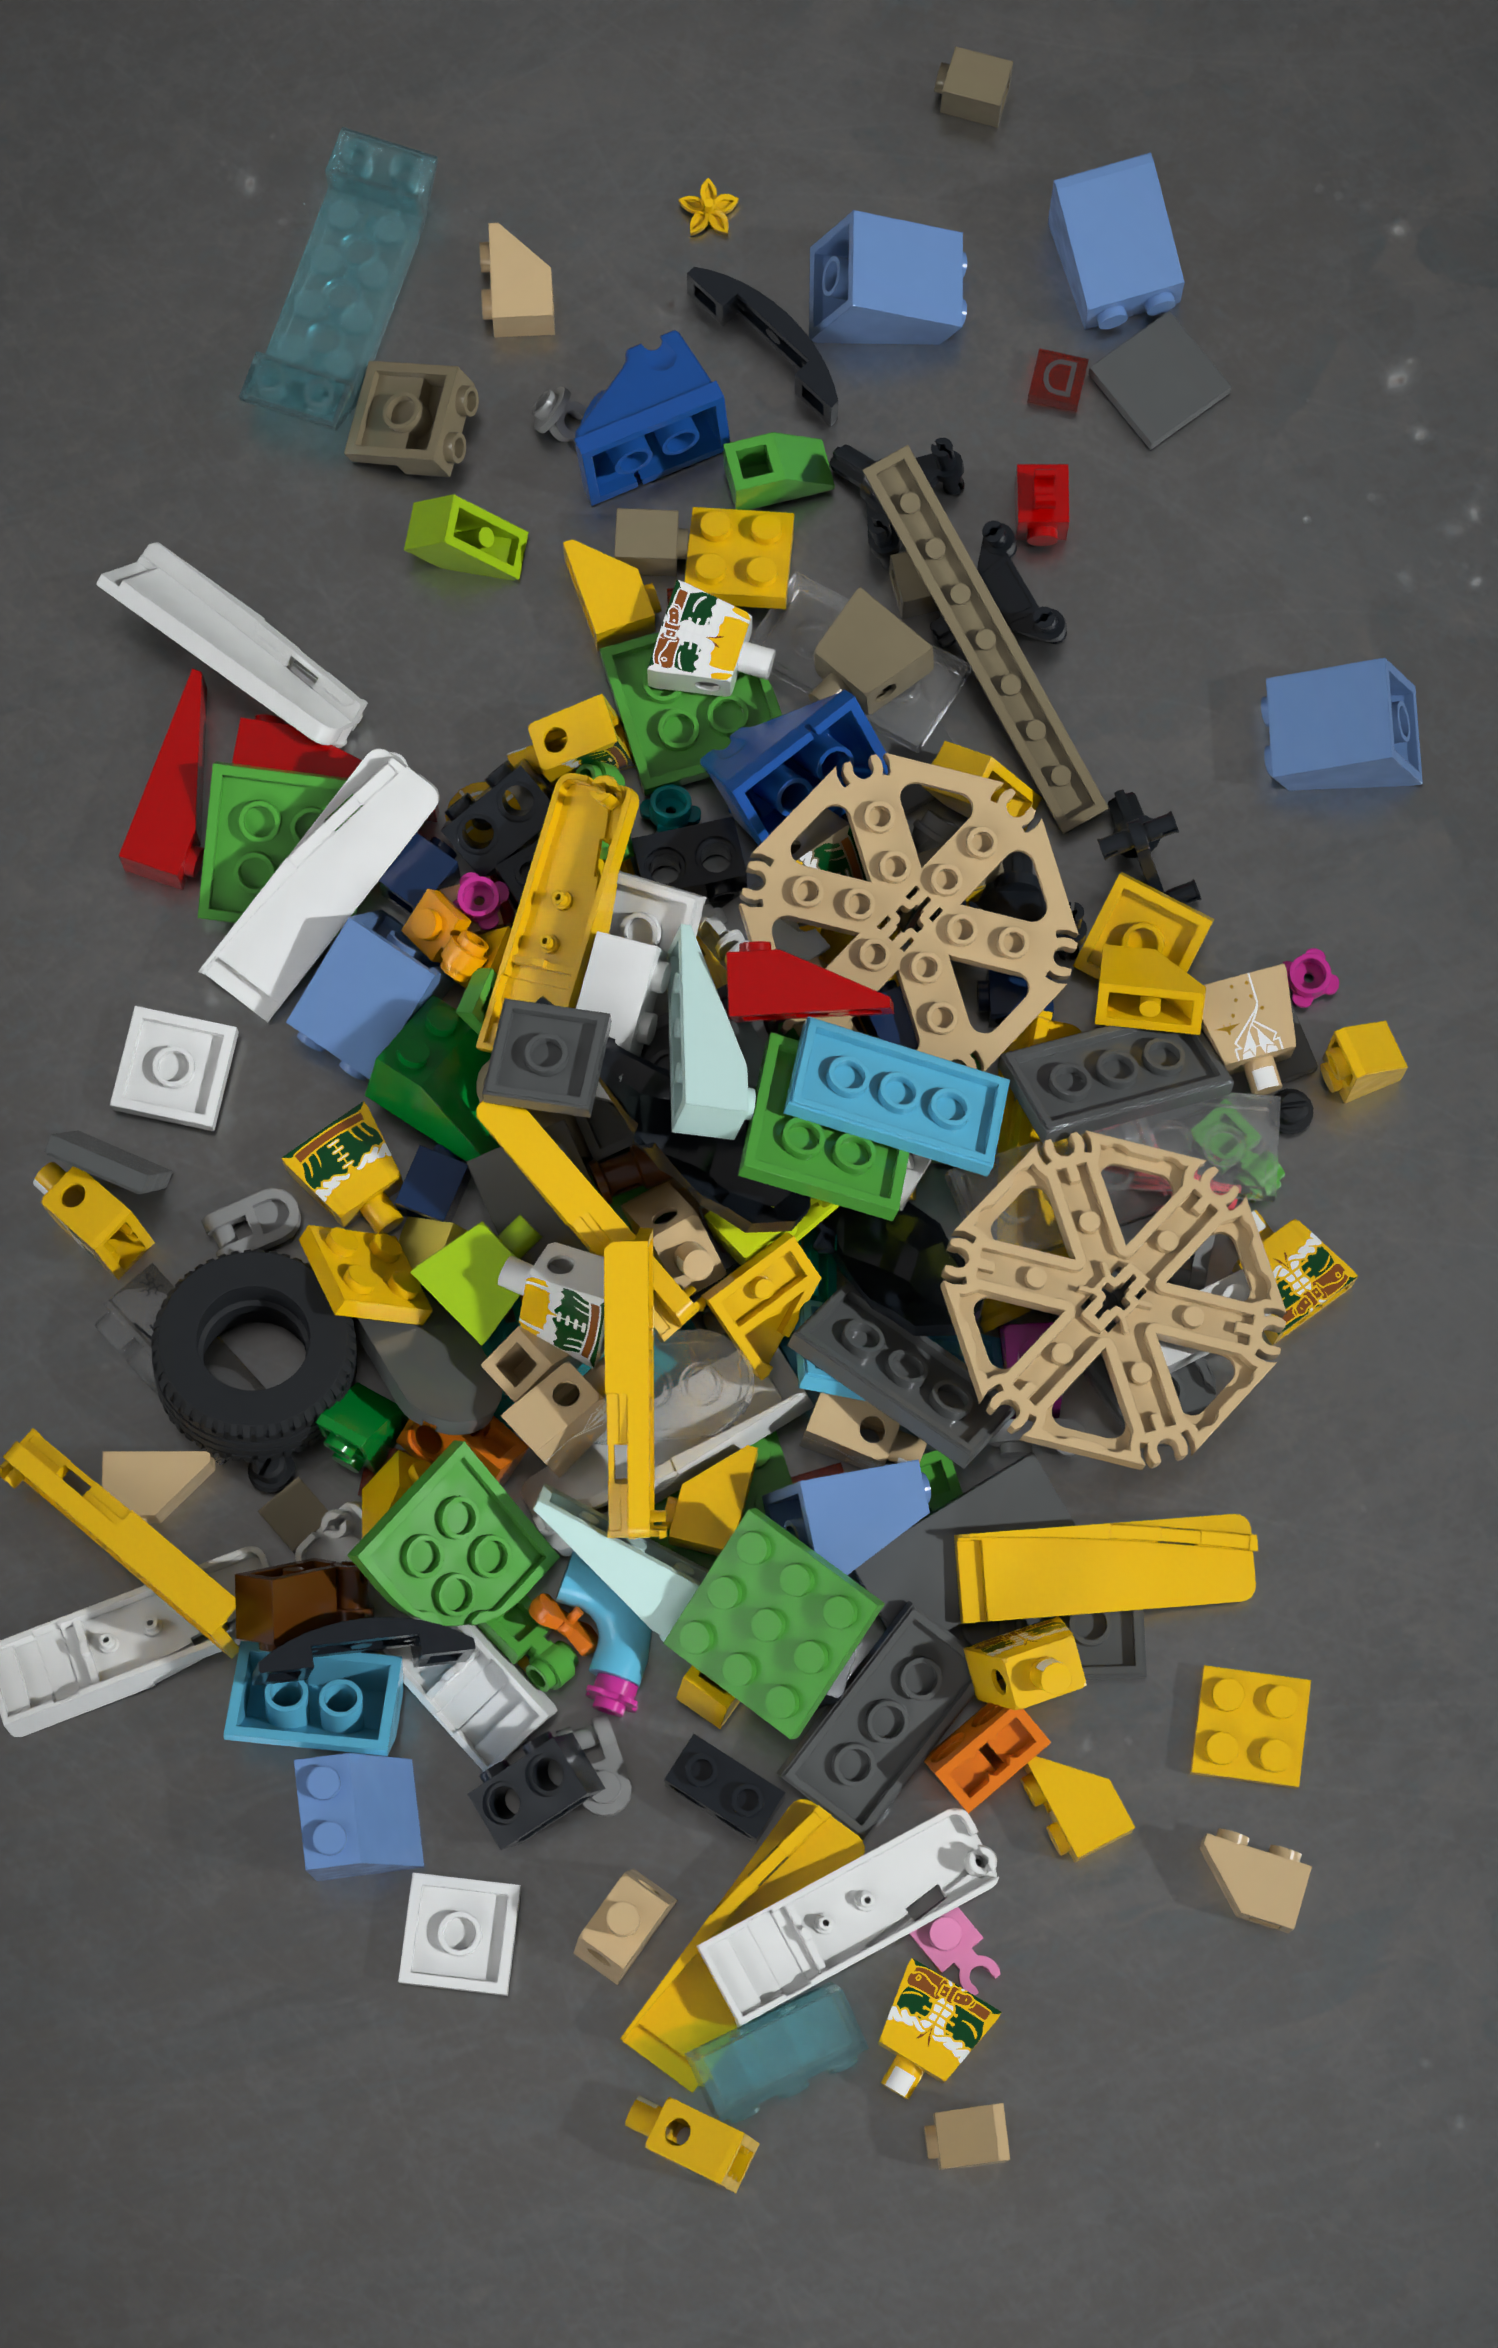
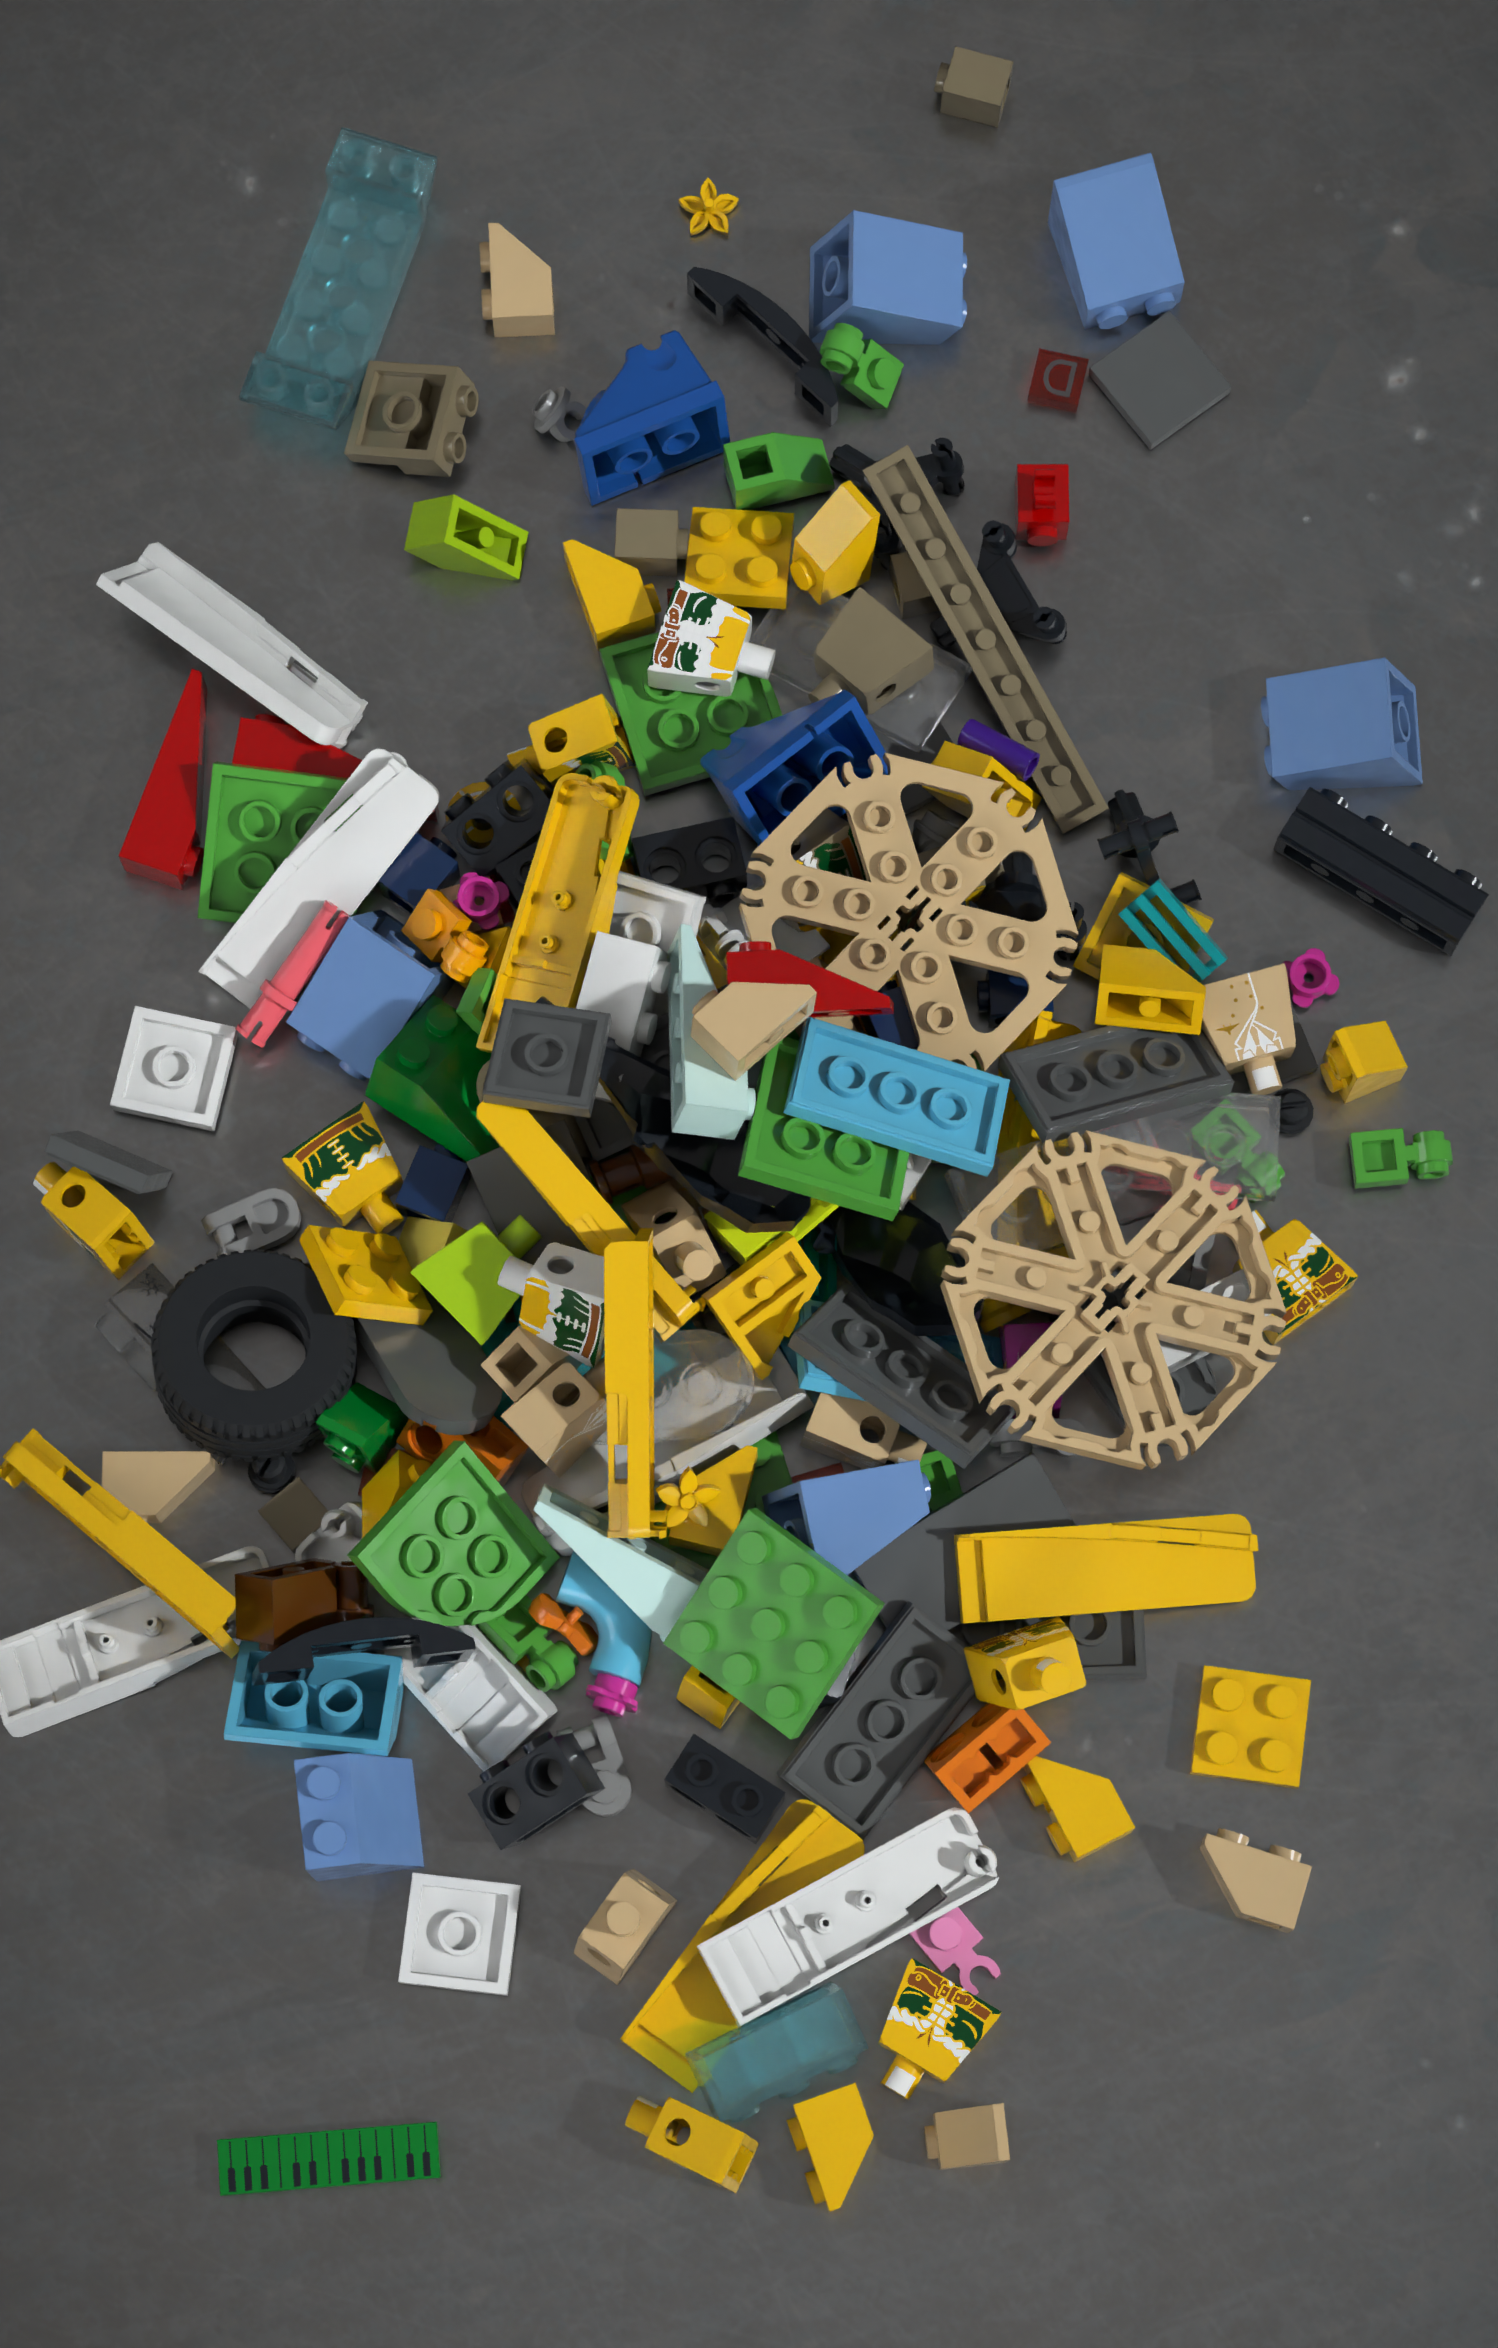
(293, 975): none -> coral pin
(328, 2158): none -> green tile
(670, 799): teal plate -> none
(687, 1499): none -> yellow plant
(748, 1021): none -> tan slope
(836, 545): none -> yellow slope
(836, 2138): none -> yellow slope
(866, 366): none -> bright green plate
(1009, 753): none -> dark purple piece
(1186, 919): none -> teal tile
(1381, 870): none -> black brick
(1383, 1159): none -> bright green plate

